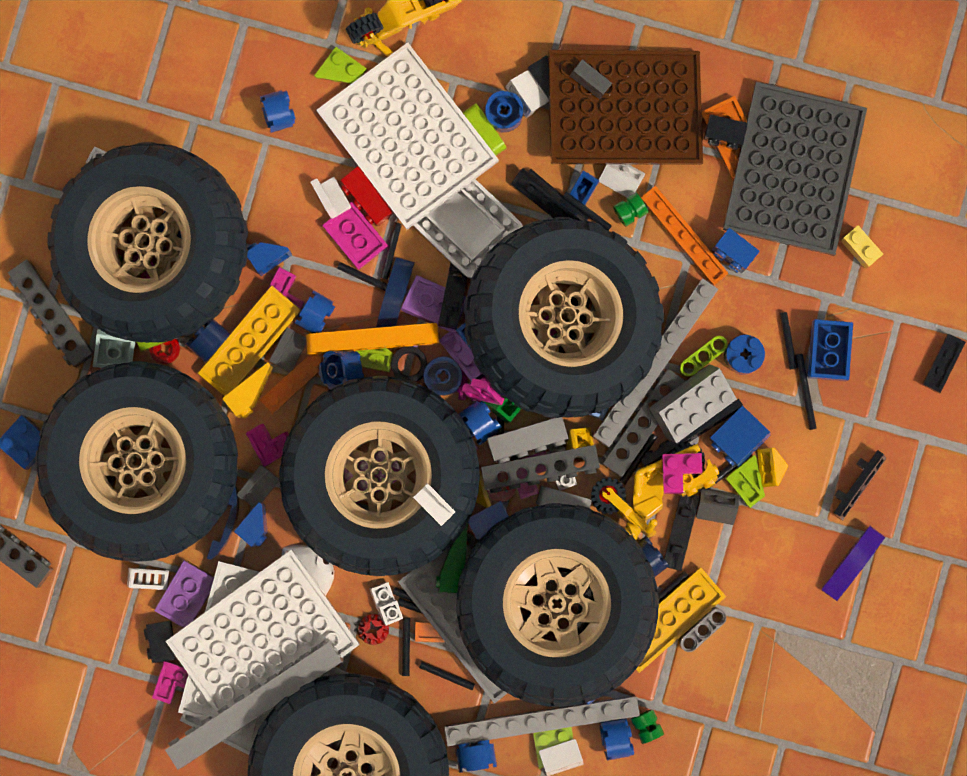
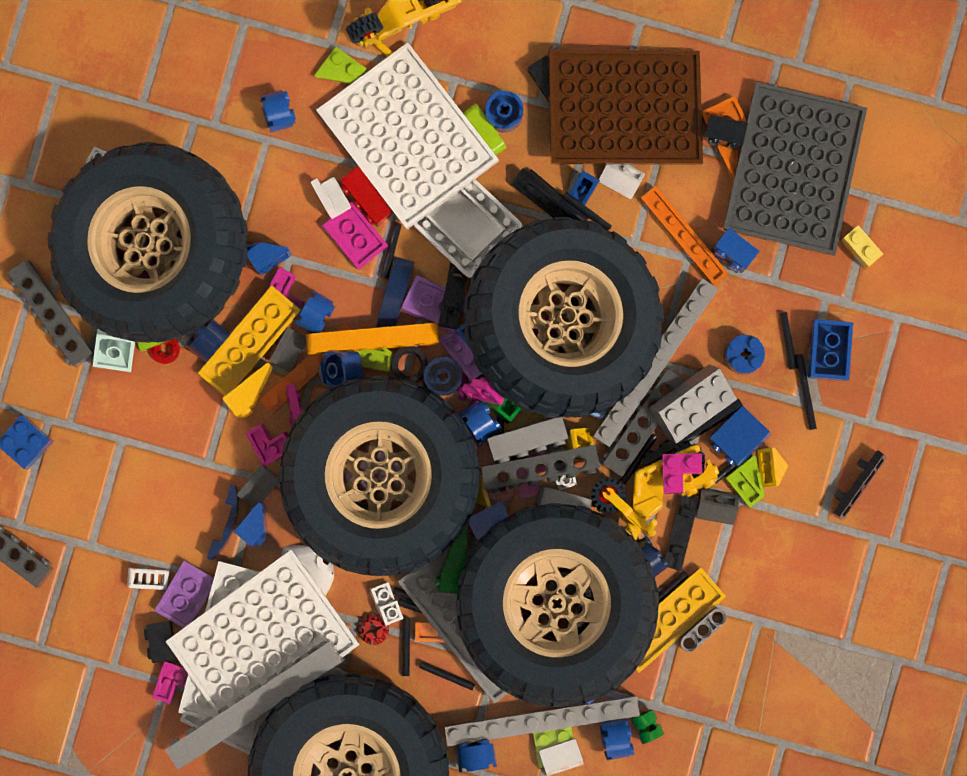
(74, 463): black wheel -> none
(293, 398): none -> dark pink plate
(362, 276): black bar -> none
(434, 504): white panel -> none
(528, 91): white panel -> none
(590, 79): dark grey panel -> none
(629, 210): green wheel -> none
(707, 348): lime beam -> none
(853, 563): dark purple slope -> none
(944, 363): black plate -> none

